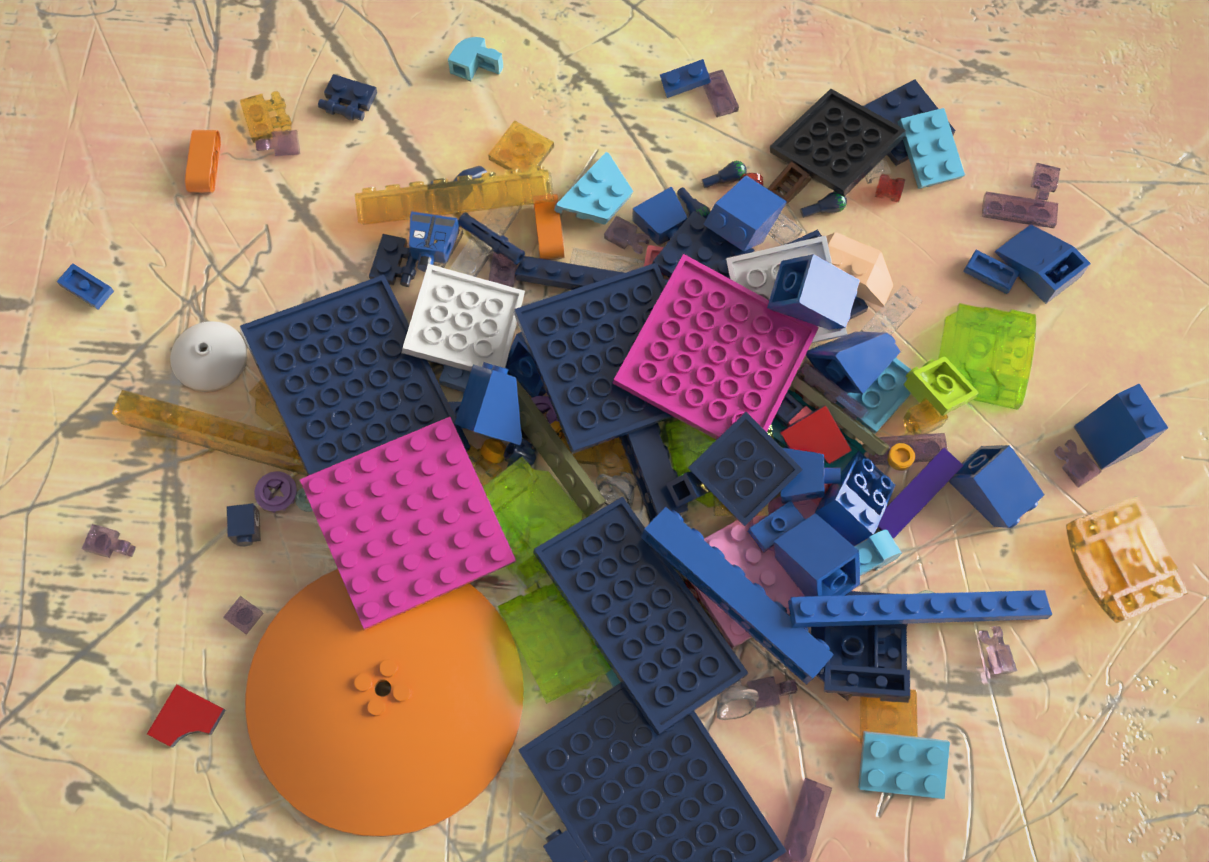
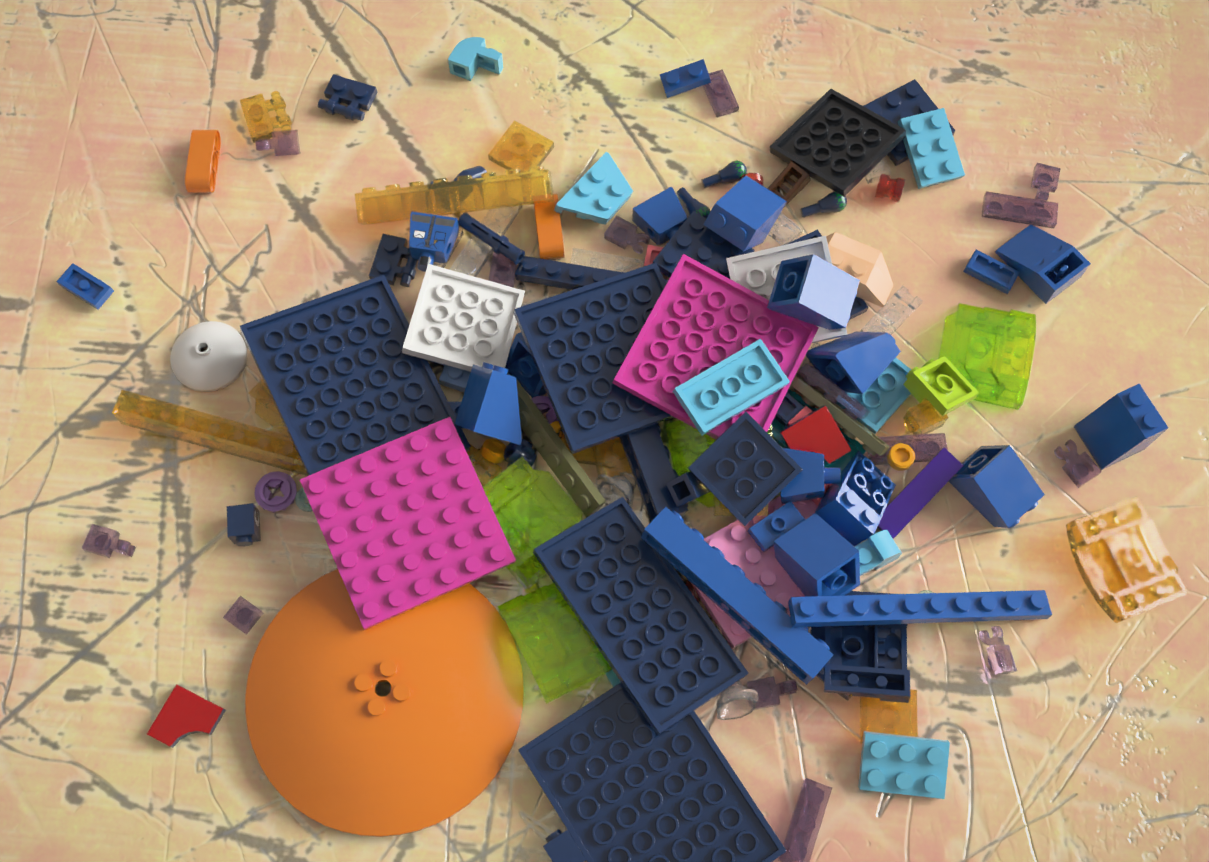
(731, 387): none -> medium azure plate

